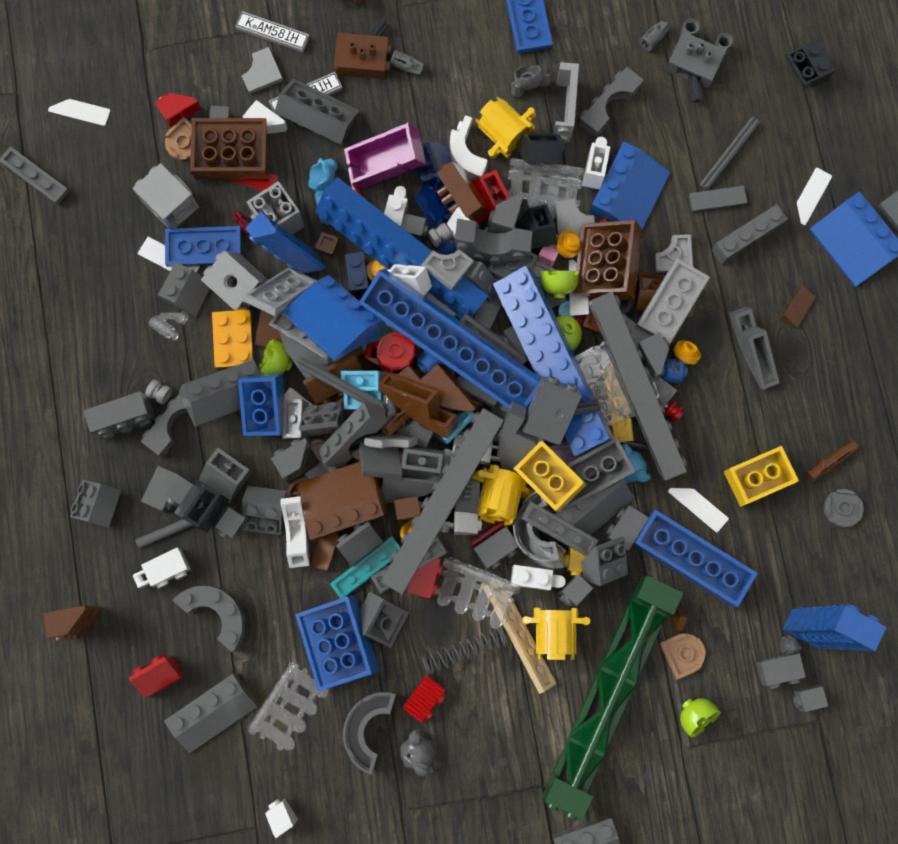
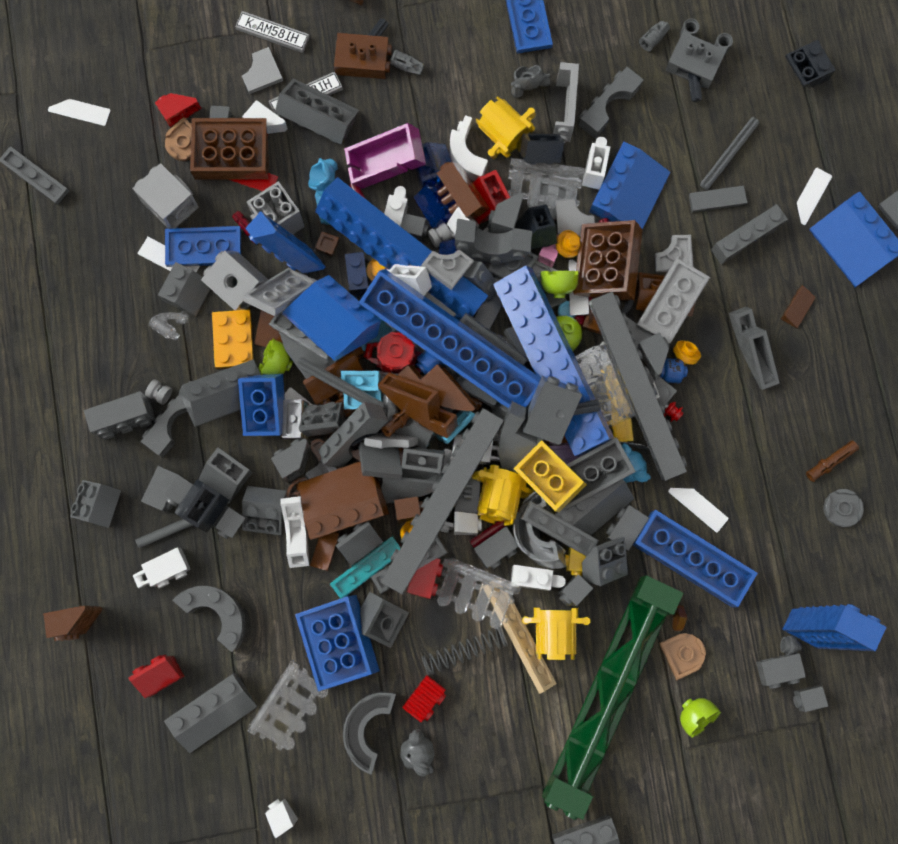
(761, 476): yellow brick -> none

